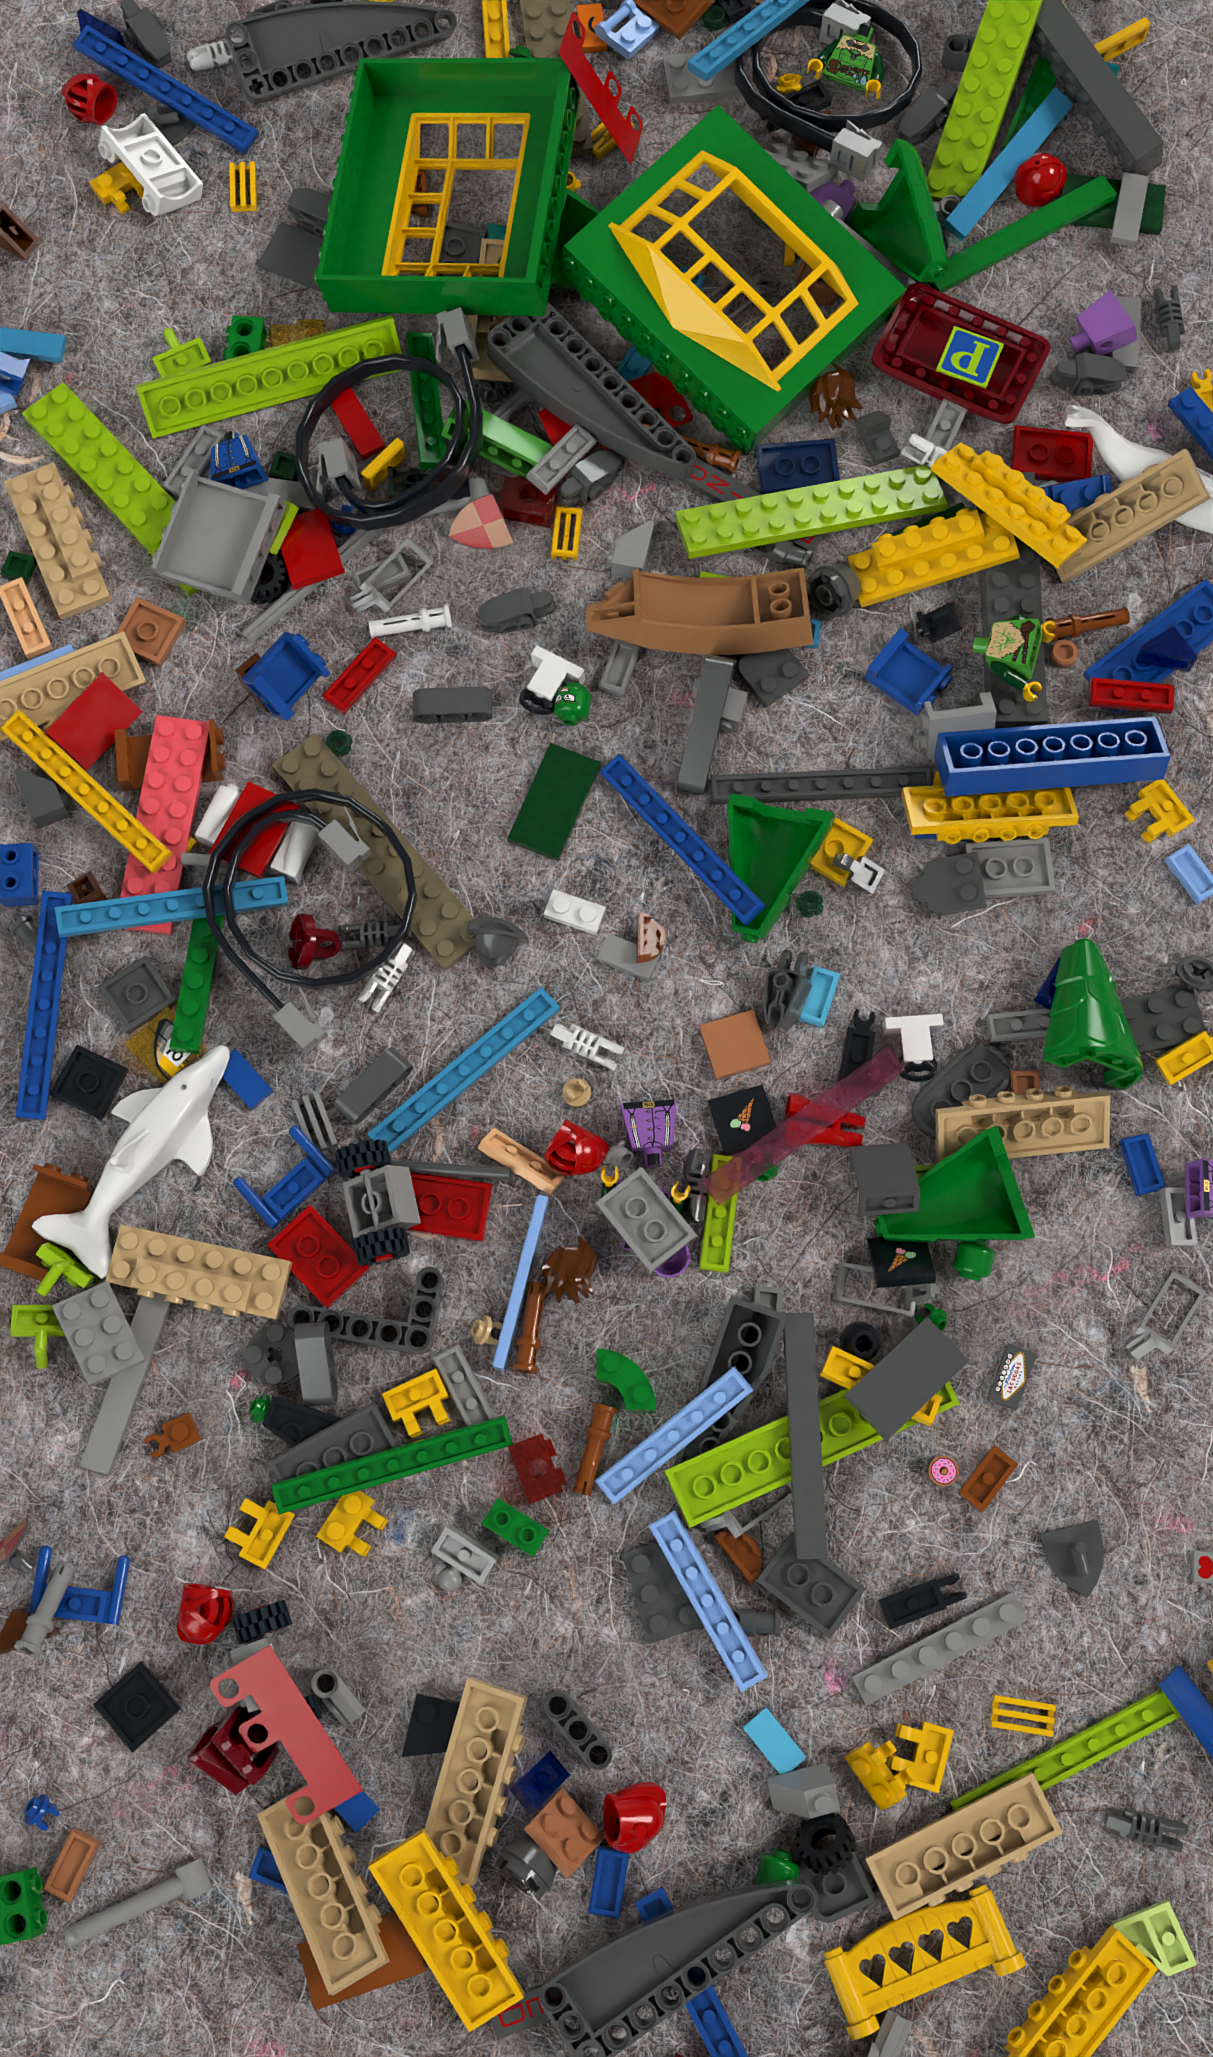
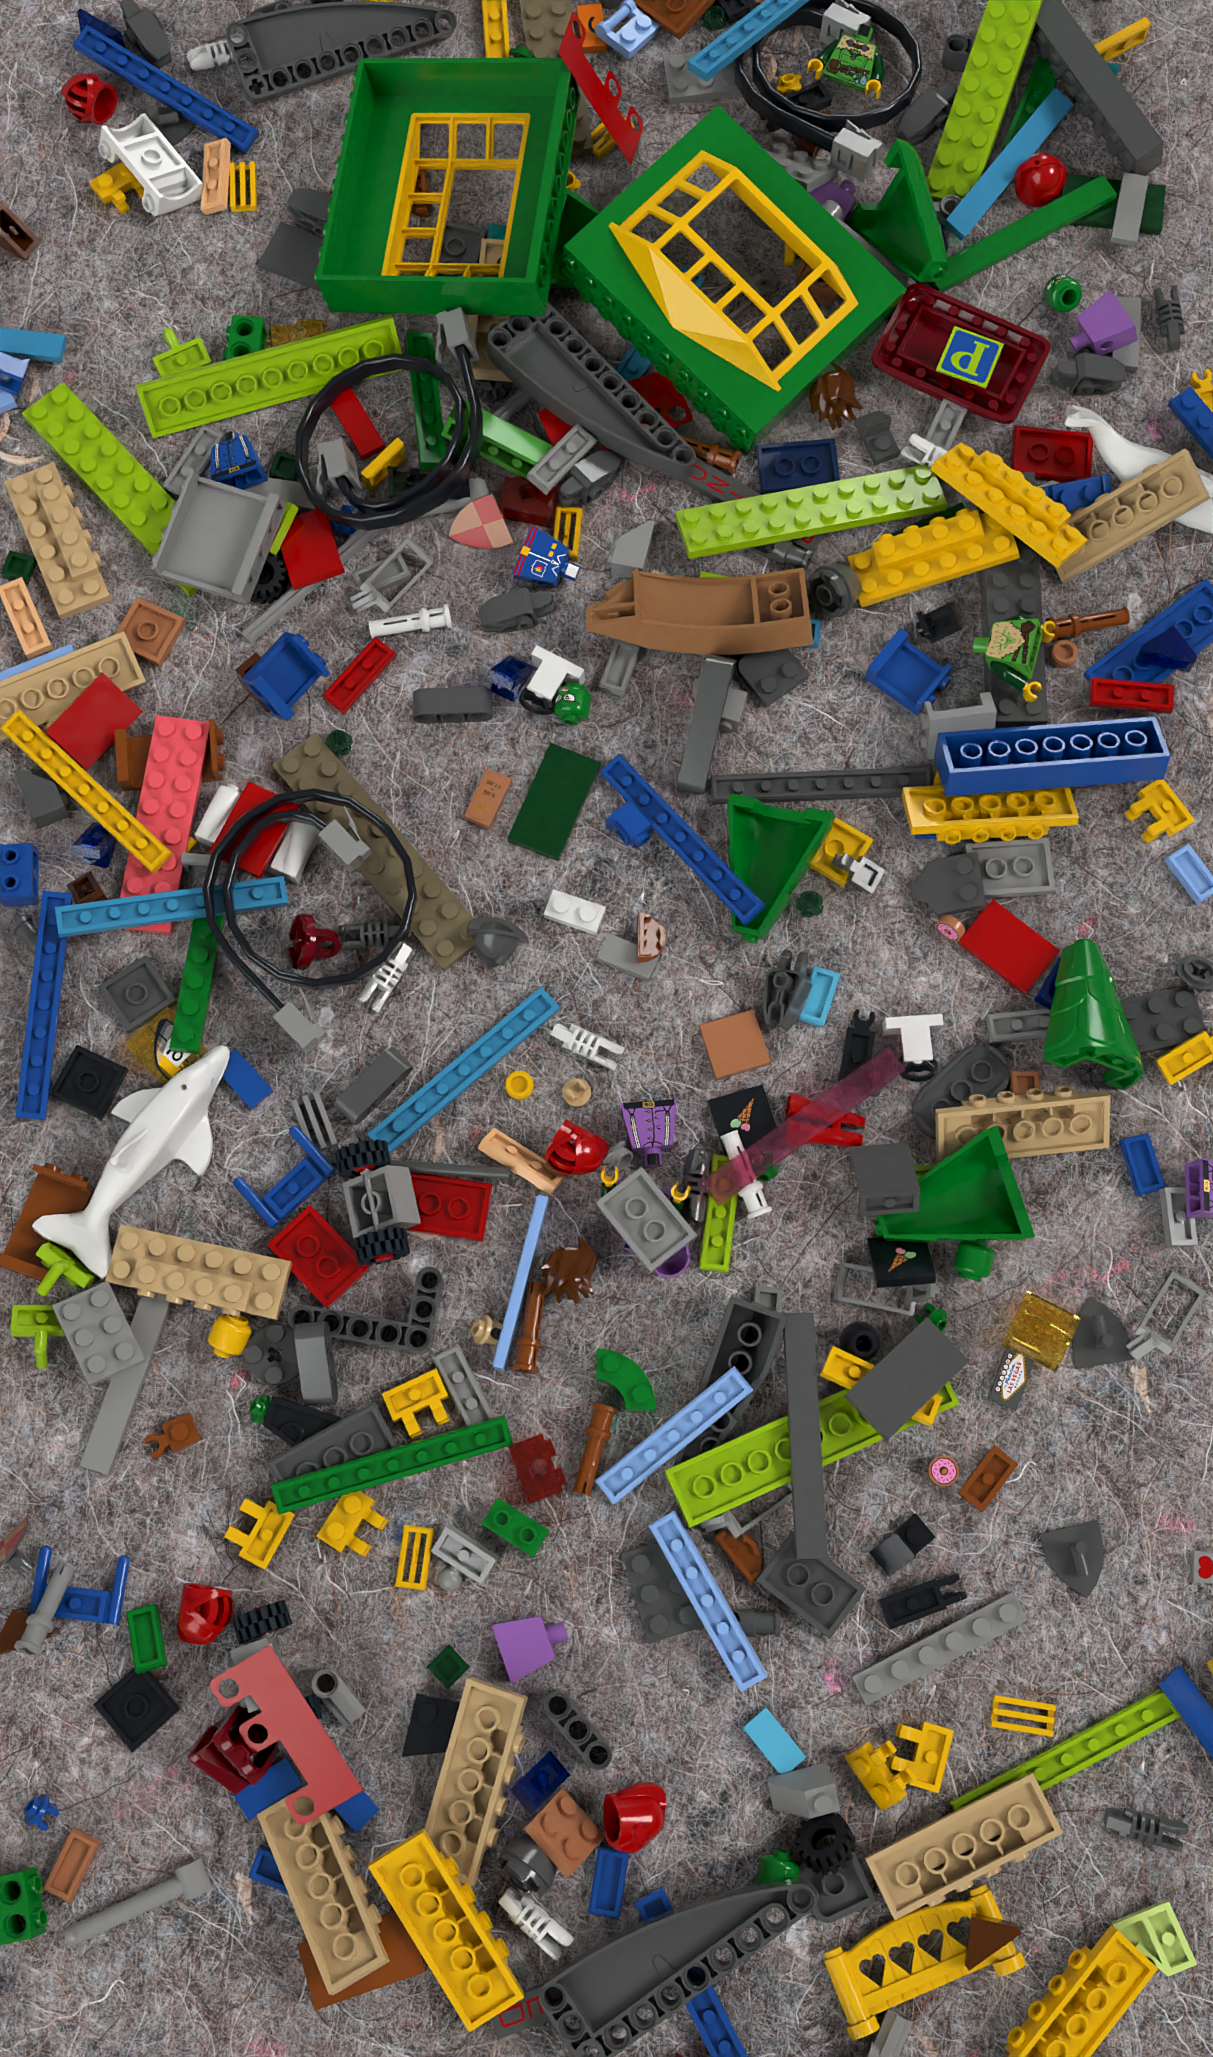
(95, 846): none -> clear blue slope
(146, 1638): none -> green tile
(215, 176): none -> light nougat tile
(229, 1335): none -> yellow head
(272, 1787): none -> blue tile
(415, 1555): none -> yellow tile
(448, 1666): none -> dark green tile
(488, 798): none -> nougat tile
(509, 677): none -> clear blue slope
(519, 1085): none -> yellow tile
(527, 1644): none -> medium lavender torso
(535, 1922): none -> white hinge
(544, 560): none -> blue torso
(630, 825): none -> blue window
(752, 1192): none -> white pin
(902, 1545): none -> black slope
(950, 928): none -> nougat tile
(987, 1937): none -> reddish brown slope
(1008, 946): none -> red tile
(1041, 1331): none -> clear yellow slope
(1062, 293): none -> green head
(1099, 1337): none -> dark grey shield

